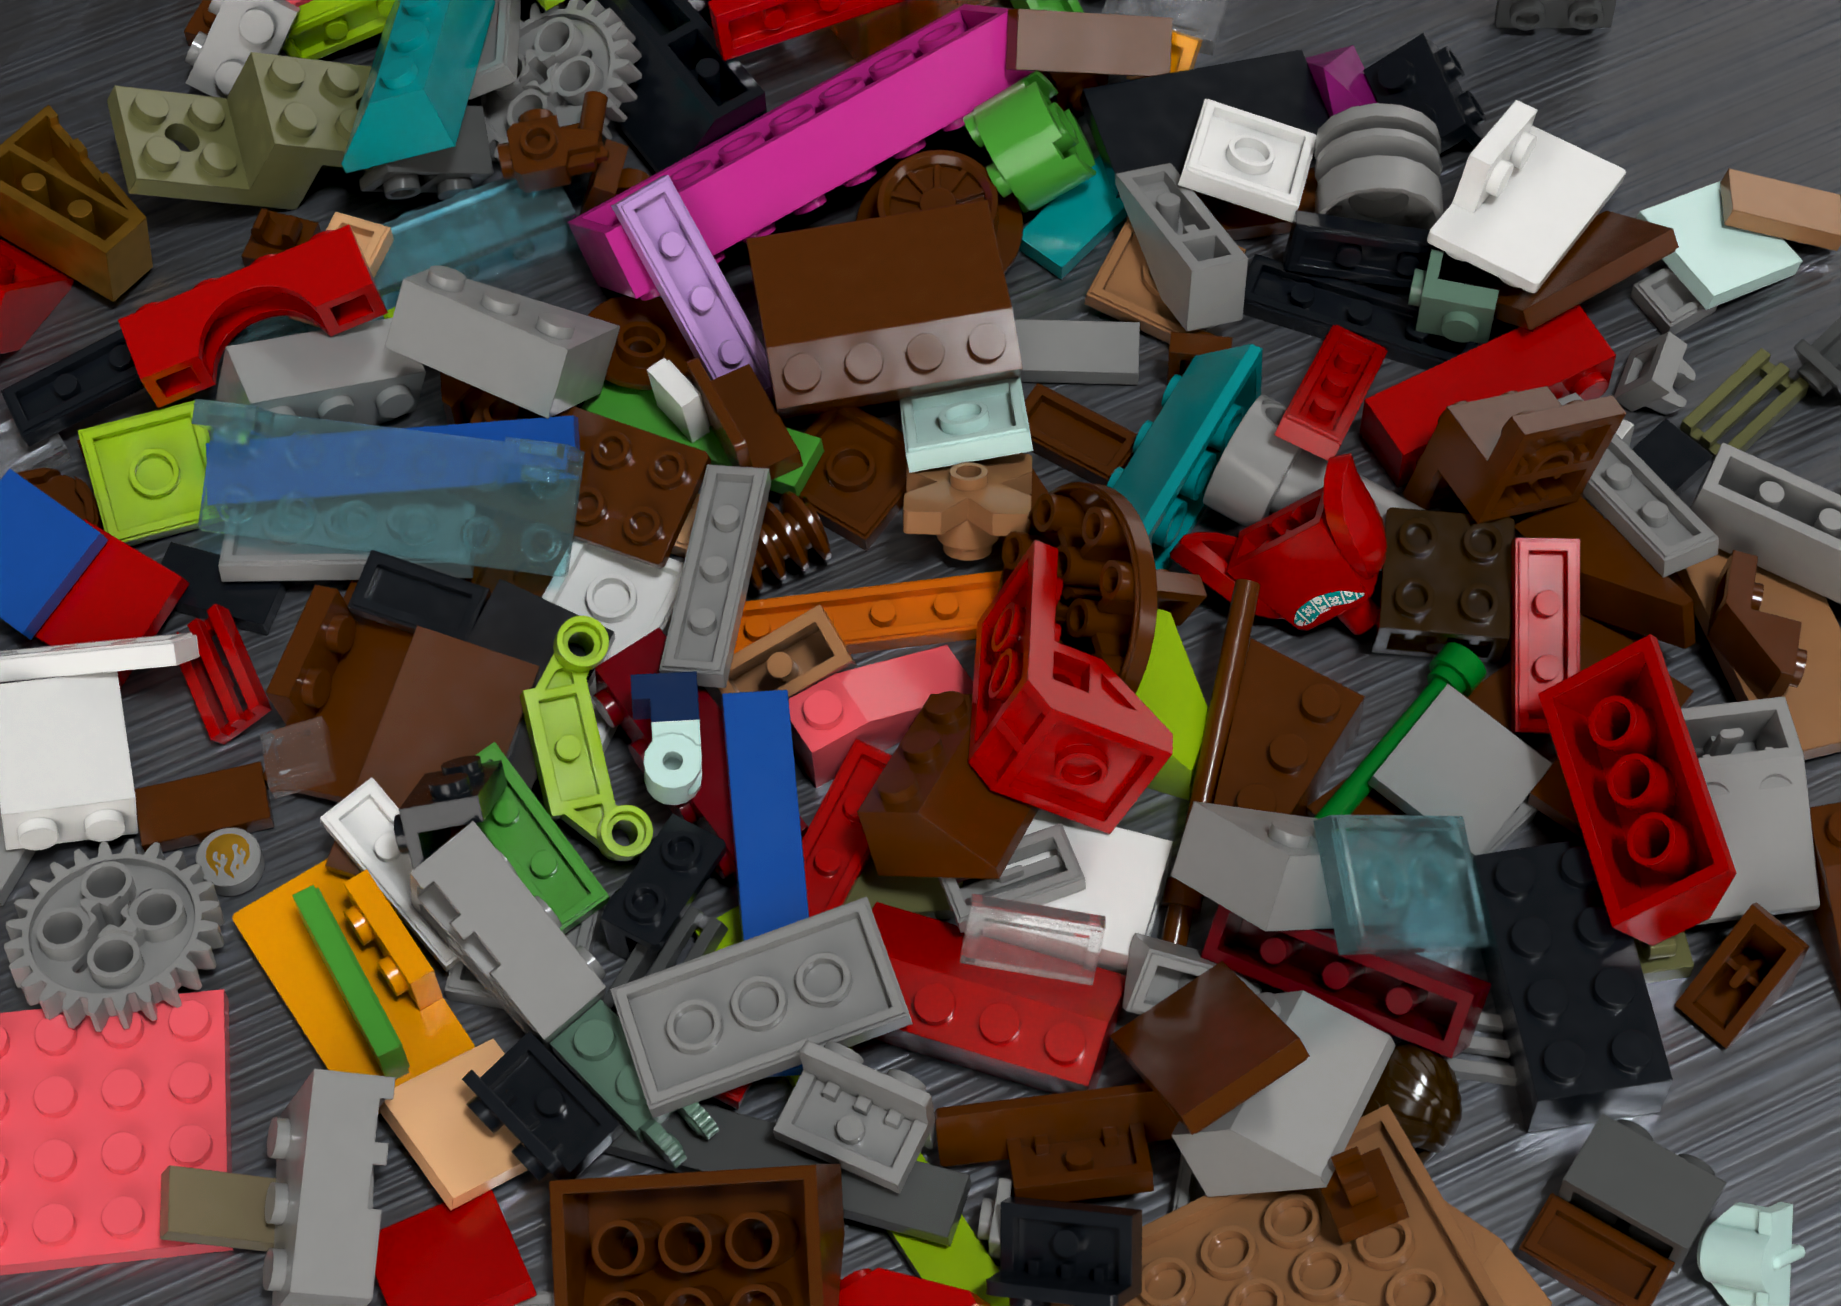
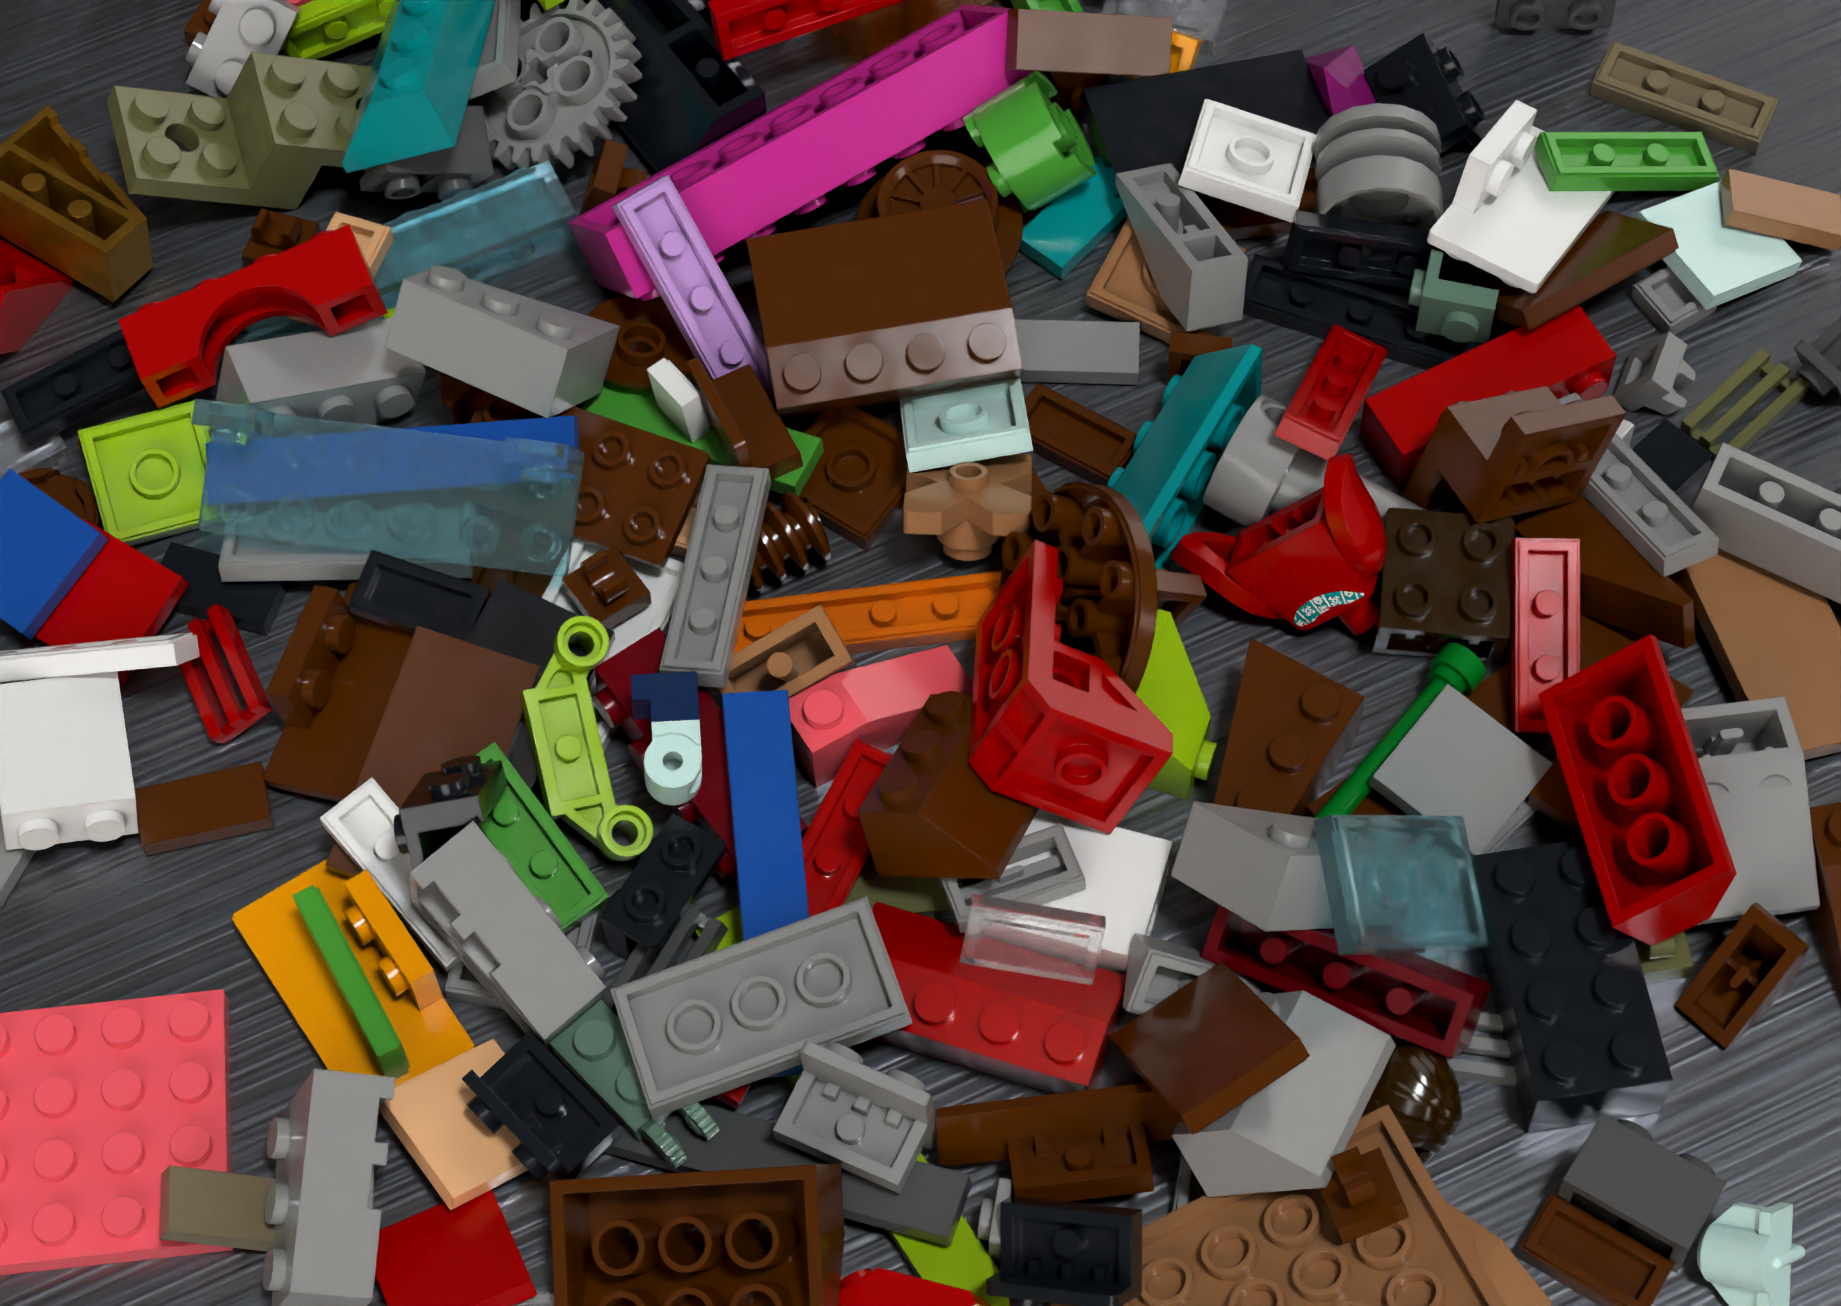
(114, 935): light grey gear -> none
(231, 861): light grey tile -> none
(298, 757): clear tile -> none
(548, 155): reddish brown piece -> none
(606, 588): none -> reddish brown tile
(1178, 897): reddish brown bar -> none
(1625, 161): none -> bright green tile
(1684, 97): none -> dark tan tile
(1754, 642): reddish brown slope -> none

